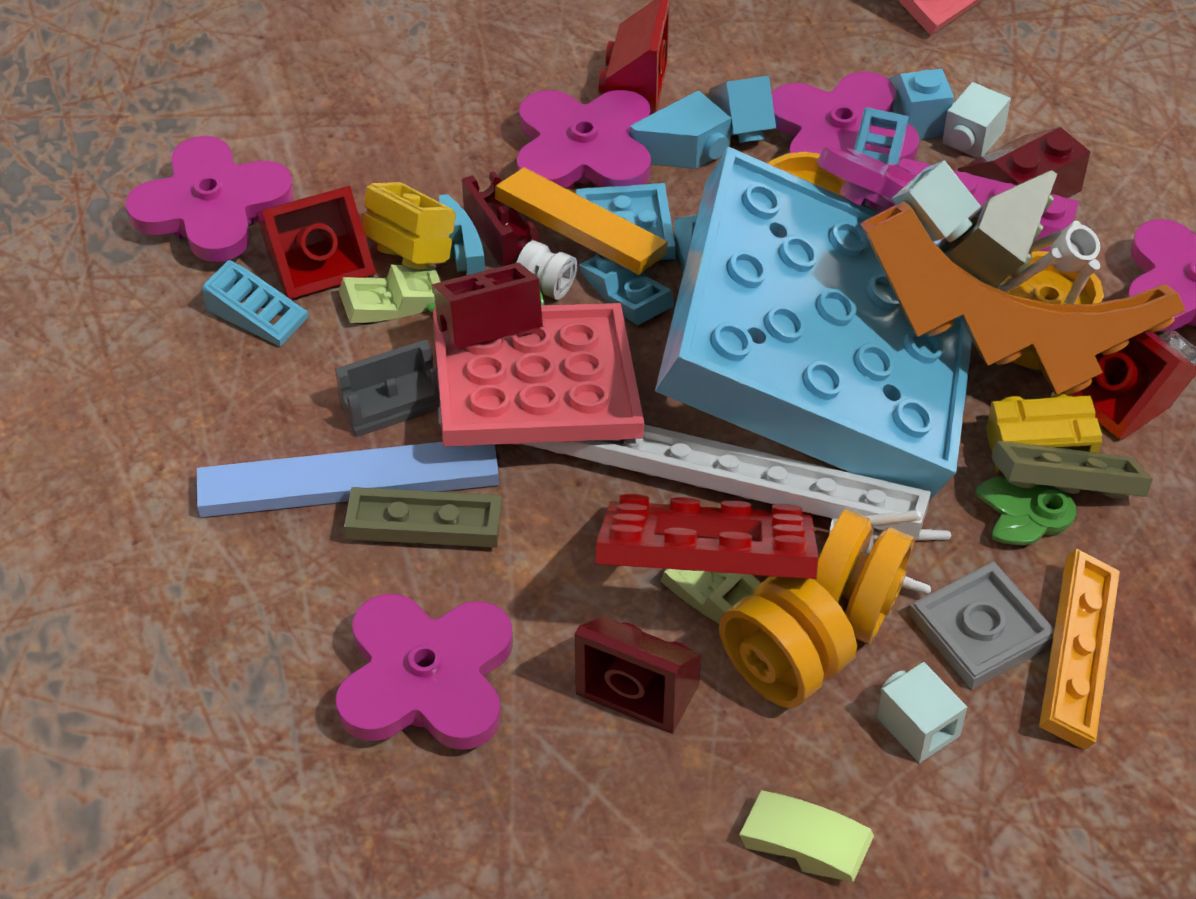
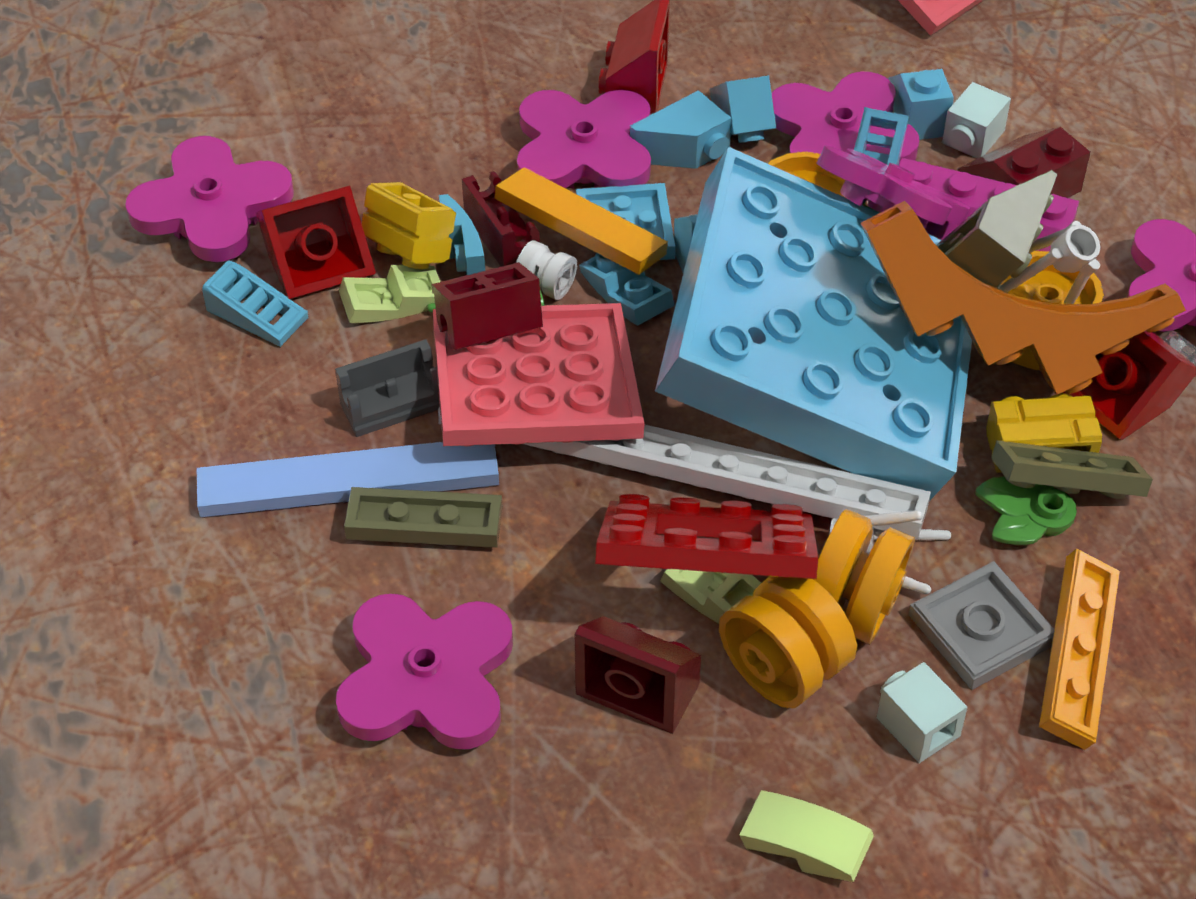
(939, 202): light aqua brick -> none

